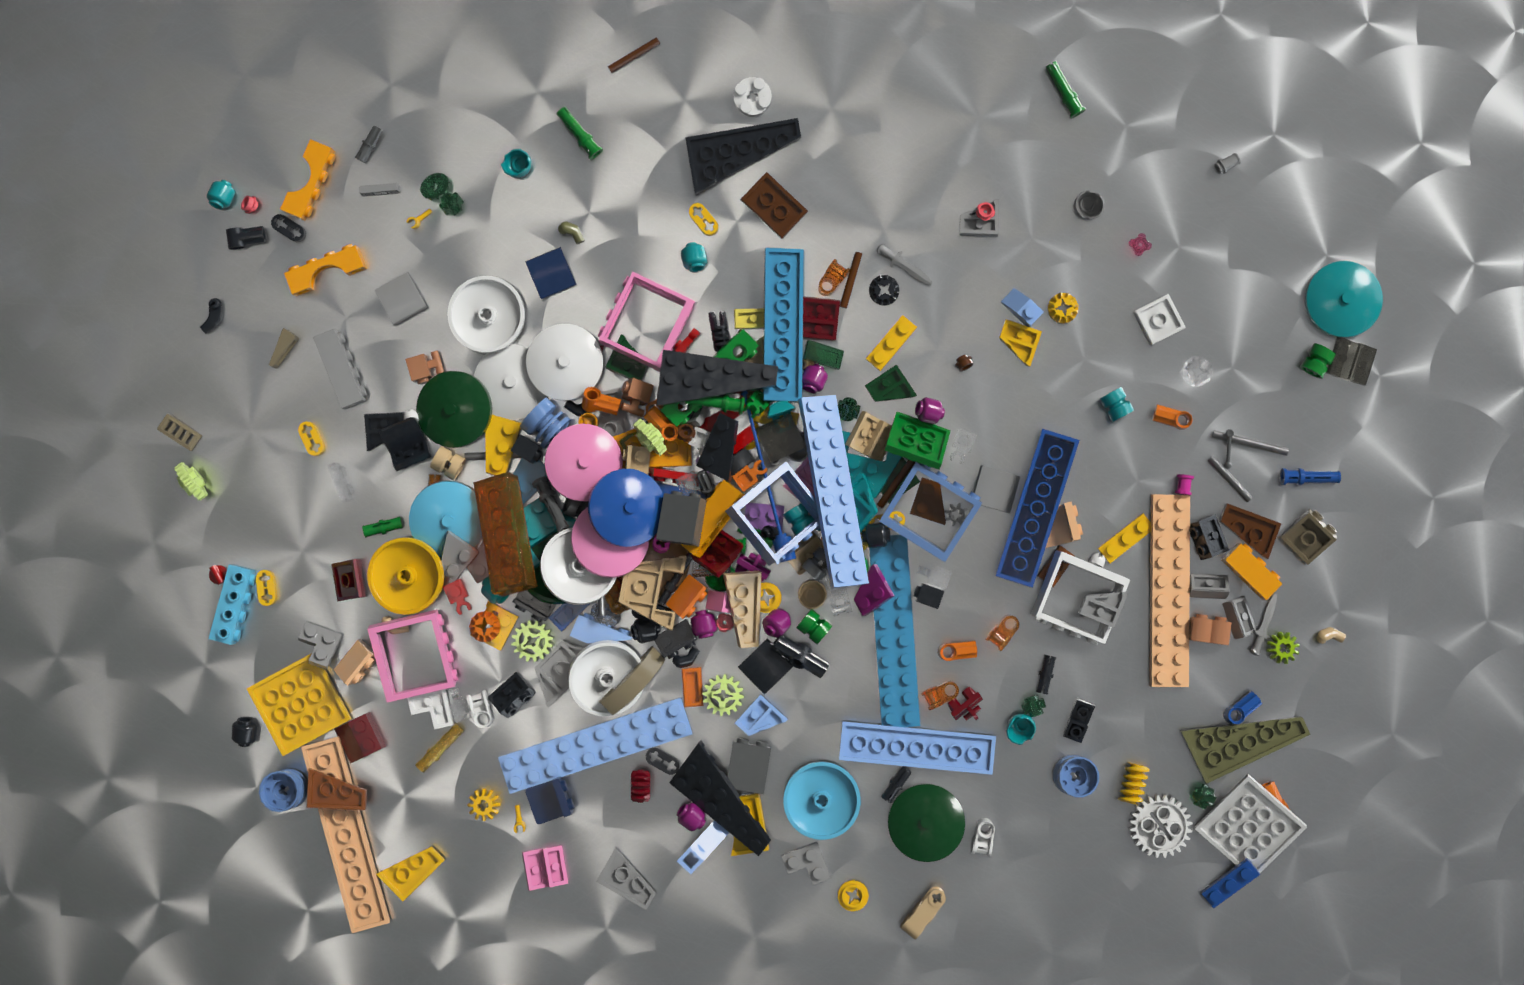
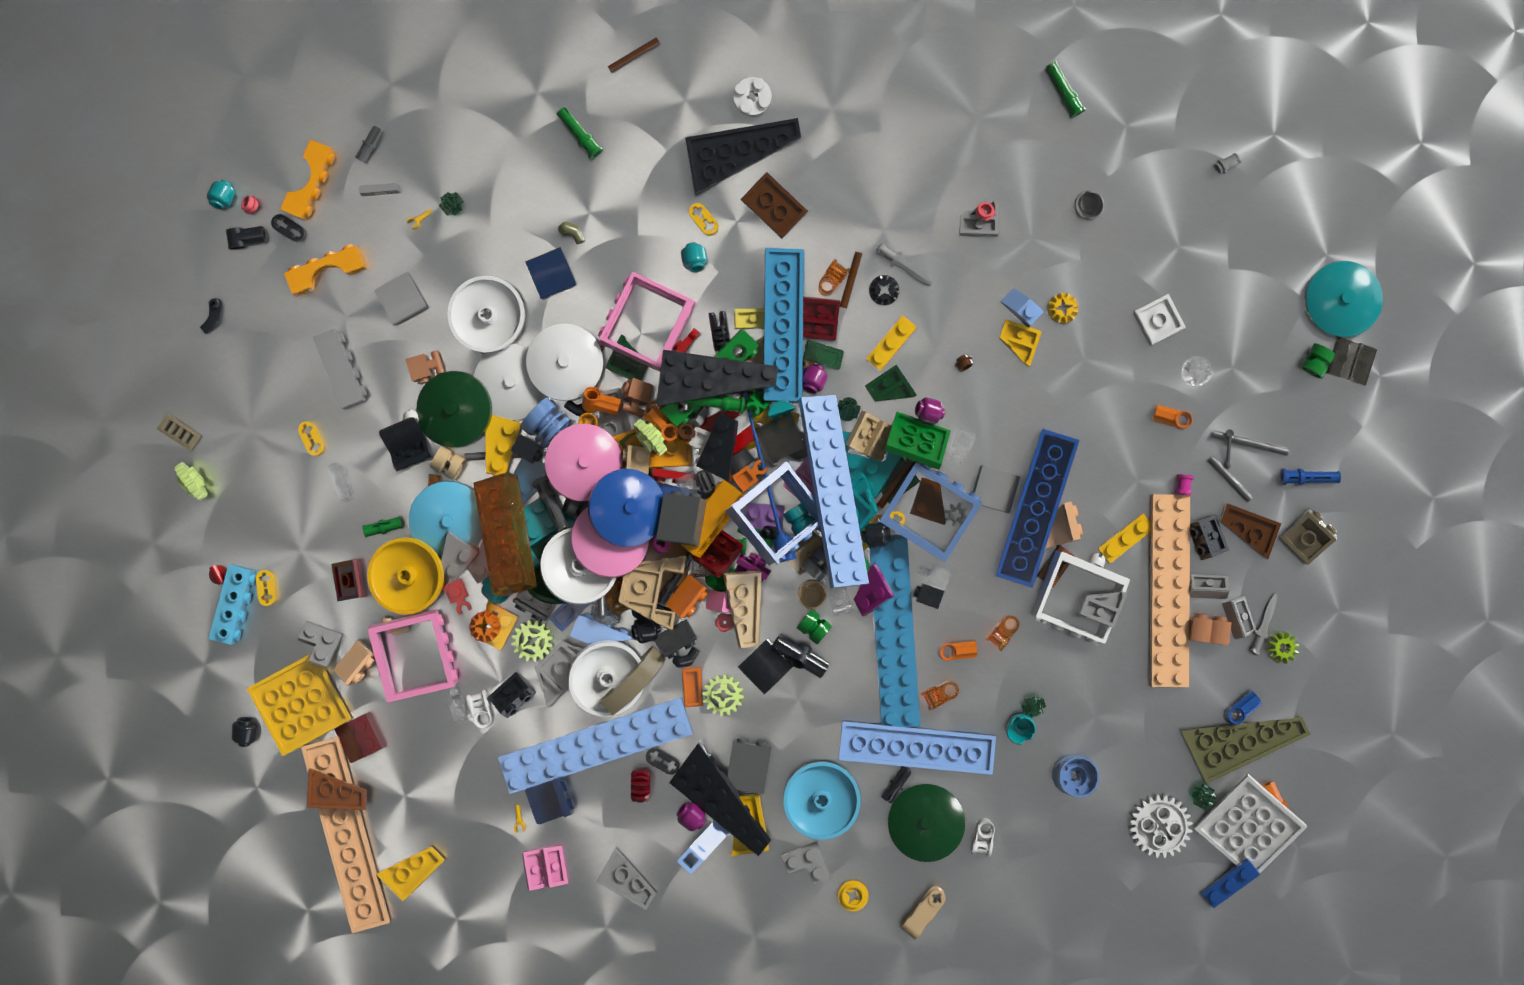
(273, 794): medium blue wheel -> none
(284, 345): dark tan slope -> none
(375, 422): black wing -> none
(428, 185): clear green gear -> none
(436, 751): clear yellow pin -> none
(437, 704): white plate -> none
(489, 810): yellow gear -> none
(516, 163): teal hair -> none
(703, 624): magenta head -> none
(759, 717): light blue wing -> none
(774, 602): yellow gear -> none
(776, 623): magenta head -> none
(972, 700): dark red hips -> none
(1046, 674): black pin -> none
(1078, 720): black slope -> none
(1117, 404): teal wheel -> none
(1134, 243): clear pink plate -> none
(1134, 782): yellow piece -> none
(1252, 571): light orange brick -> none
(1329, 633): tan arm -> none

